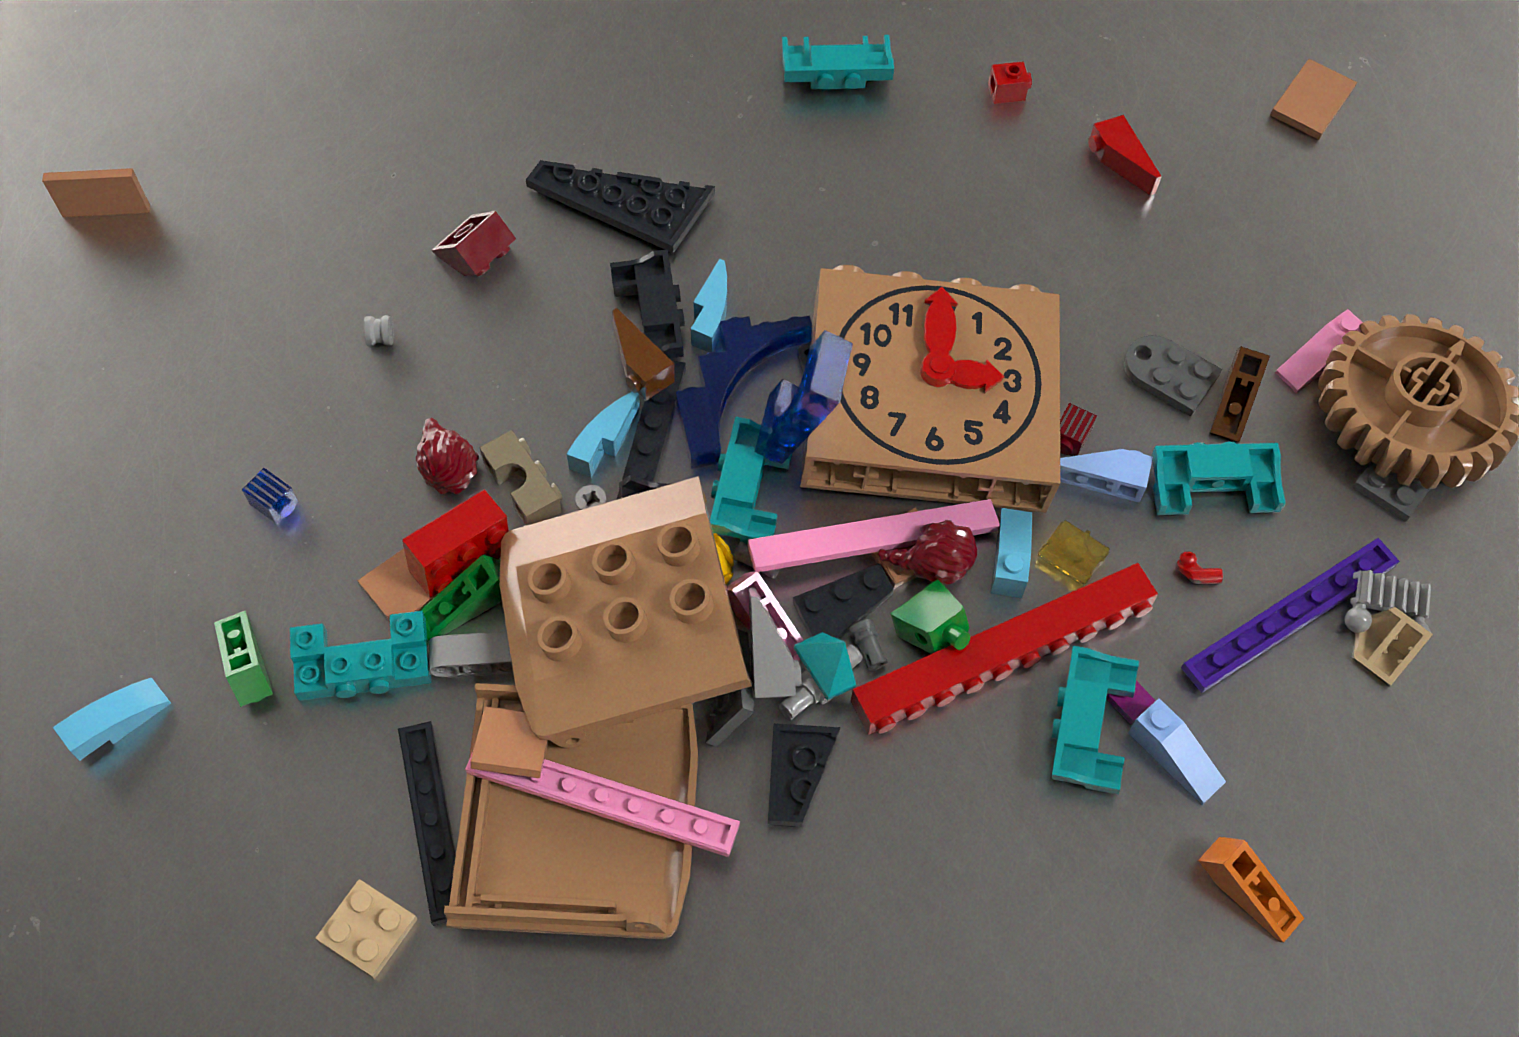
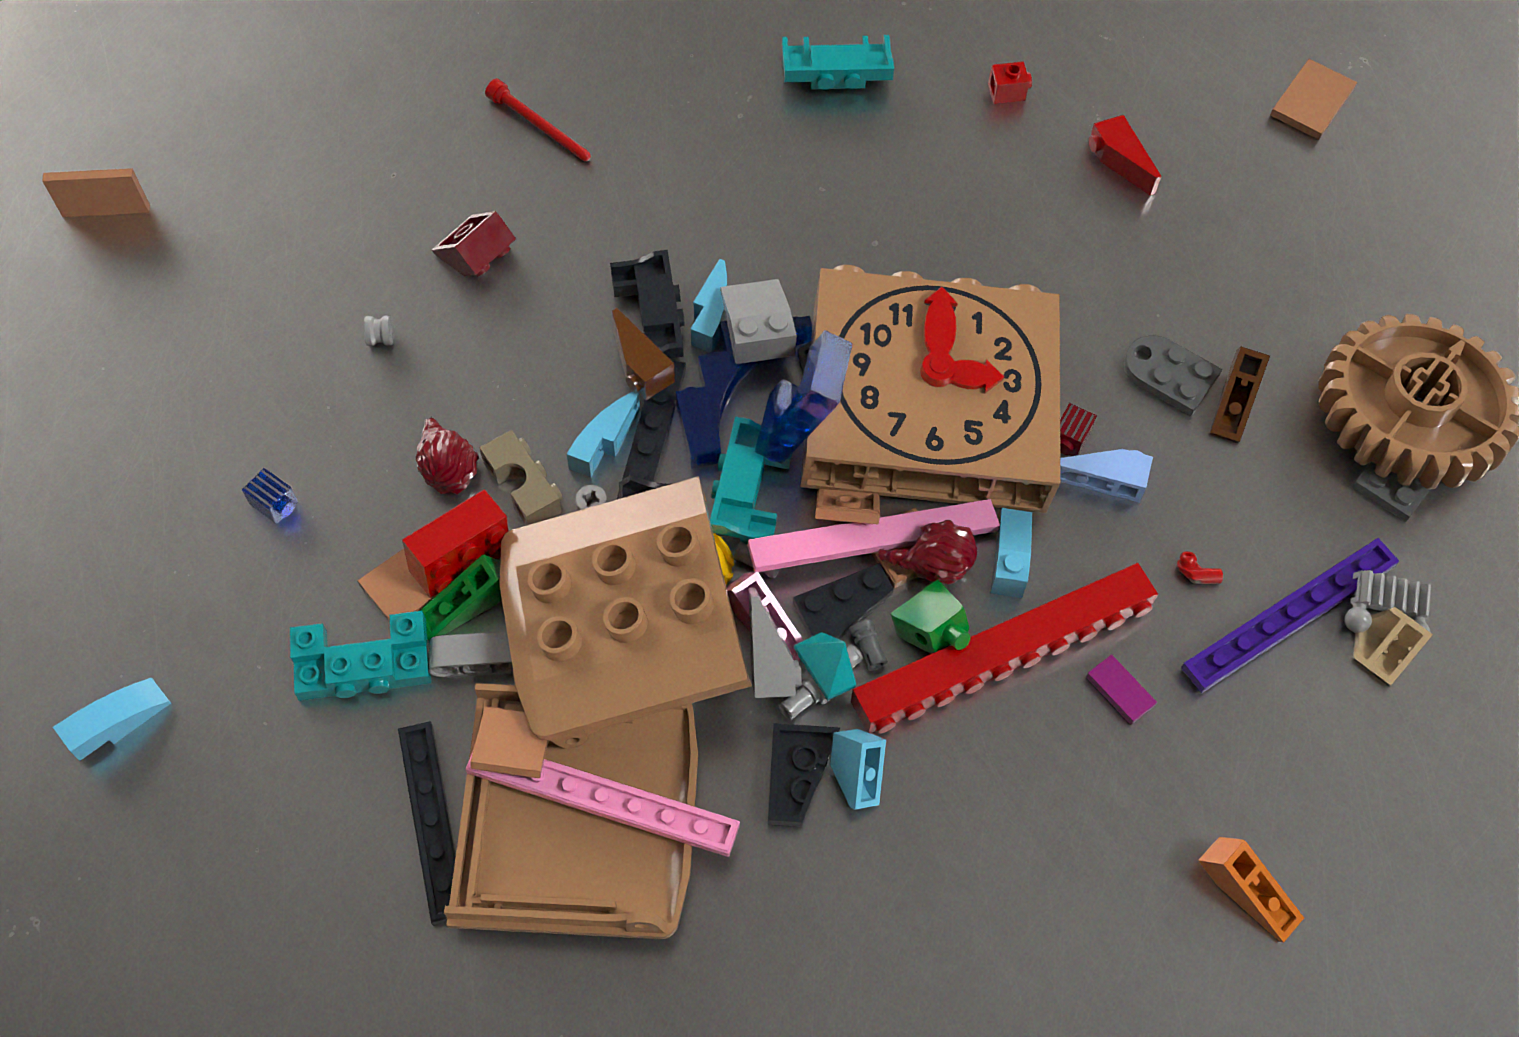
(242, 659): green slope -> none
(366, 928): tan plate -> none
(499, 93): none -> red piece
(631, 202): black wing -> none
(733, 707): dark grey wing -> none
(759, 321): none -> light grey slope
(848, 506): none -> nougat tile
(858, 766): none -> medium azure slope
(1073, 552): clear yellow piece -> none
(1081, 721): teal bracket -> none
(1177, 750): light blue slope -> none
(1217, 469): teal bracket -> none
(1311, 358): bright pink slope -> none

